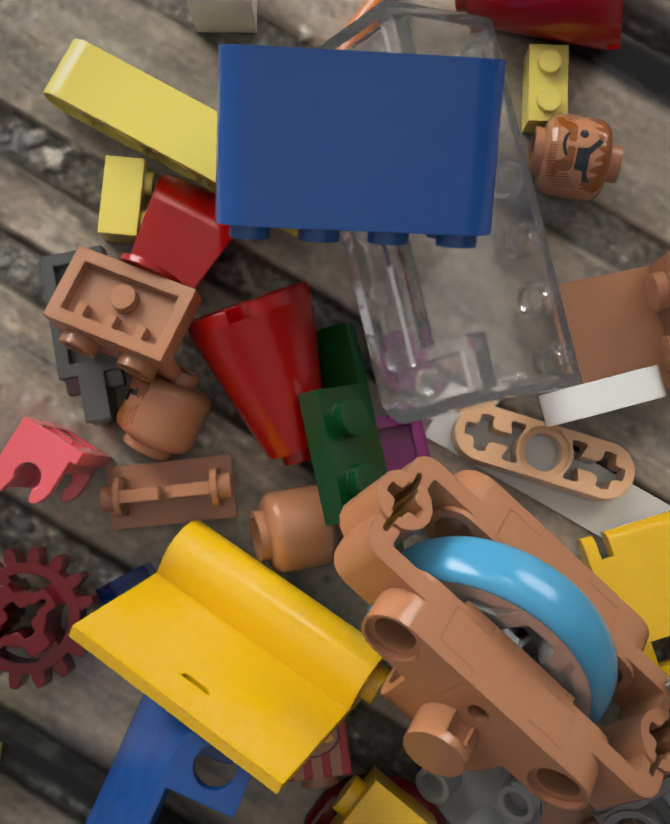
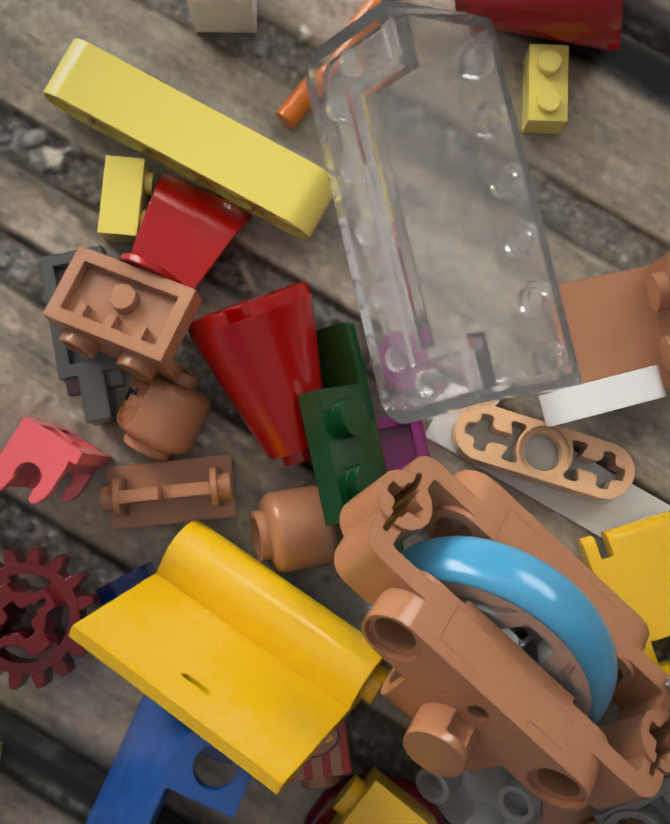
(356, 144): blue windscreen -> none
(573, 157): nougat head -> none

